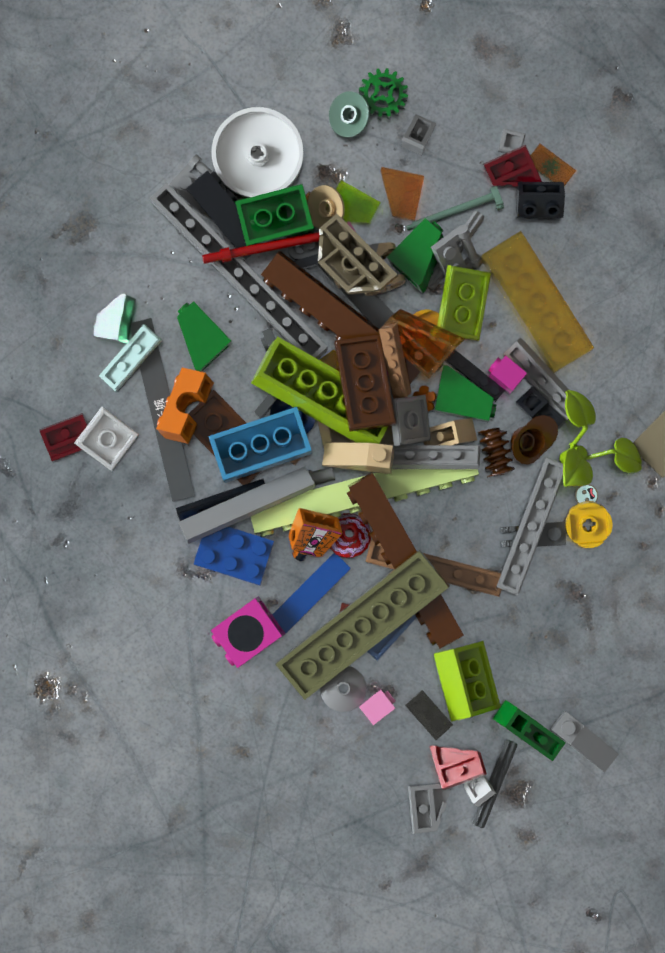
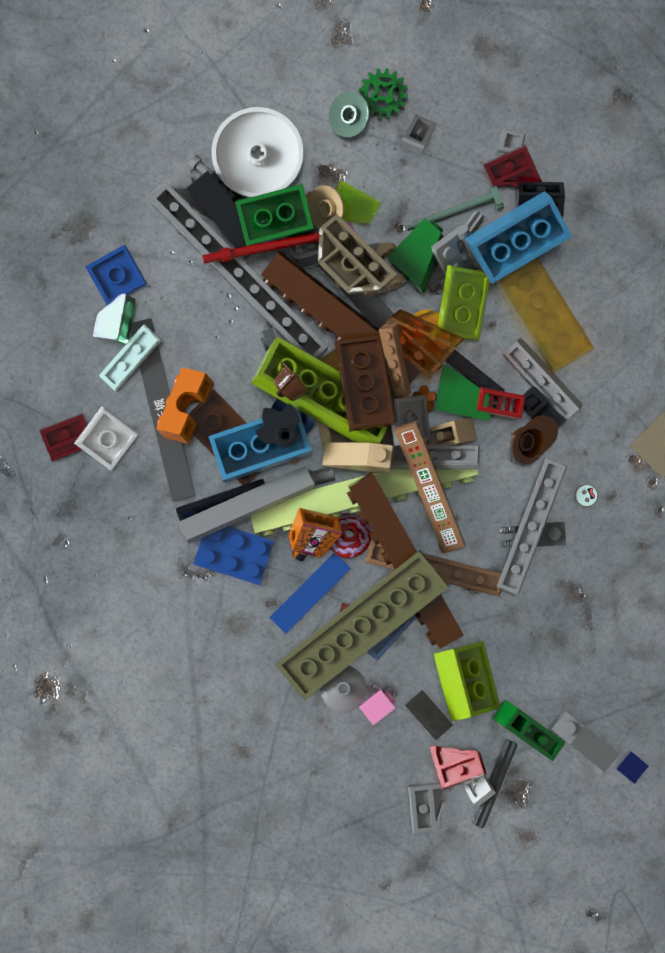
(116, 274): none -> blue tile
(202, 336): green slope -> none
(247, 632): dark pink brick -> none
(264, 407): dark grey tile -> none
(276, 424): none -> black plate
(289, 384): none -> reddish brown piece
(403, 192): clear orange wing -> none
(430, 487): none -> medium nougat tile
(496, 452): reddish brown piece -> none
(506, 374): dark pink brick -> none
(518, 237): none -> dark azure slope
(518, 404): none -> red slope
(551, 165): clear orange tile -> none
(574, 460): lime plant -> none
(579, 533): yellow plate -> none
(632, 767): none -> clear blue tile

